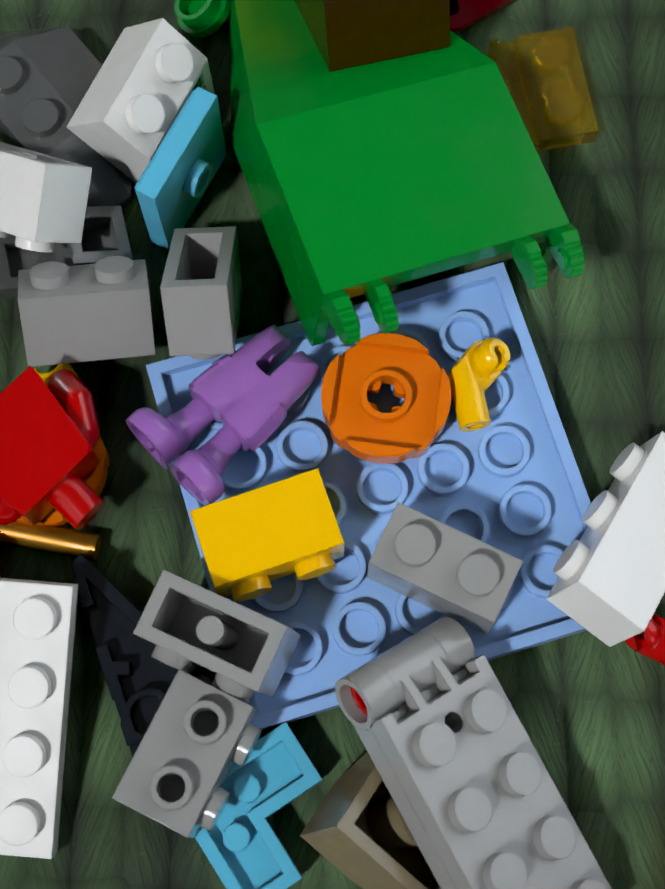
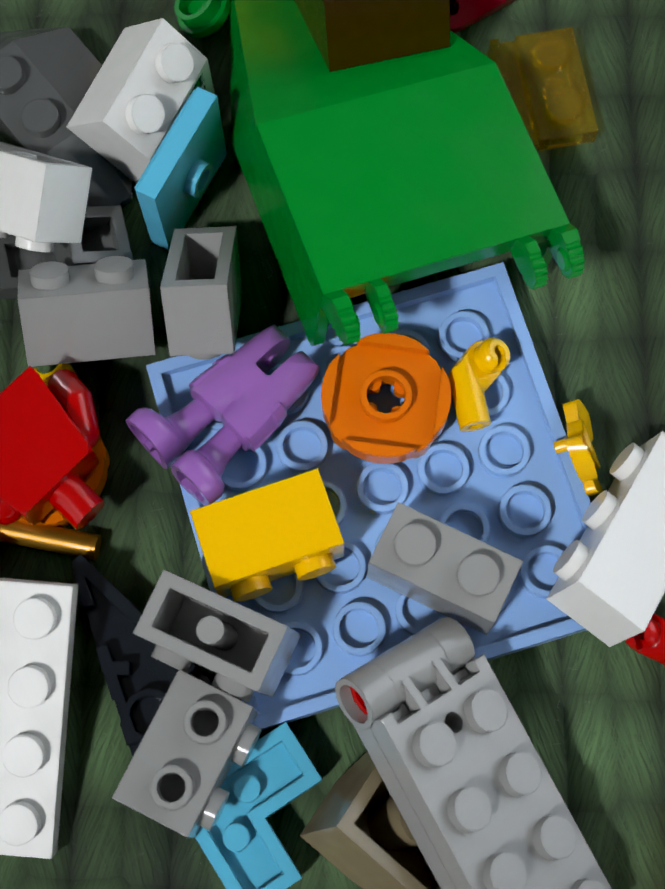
(580, 446): none -> yellow piece

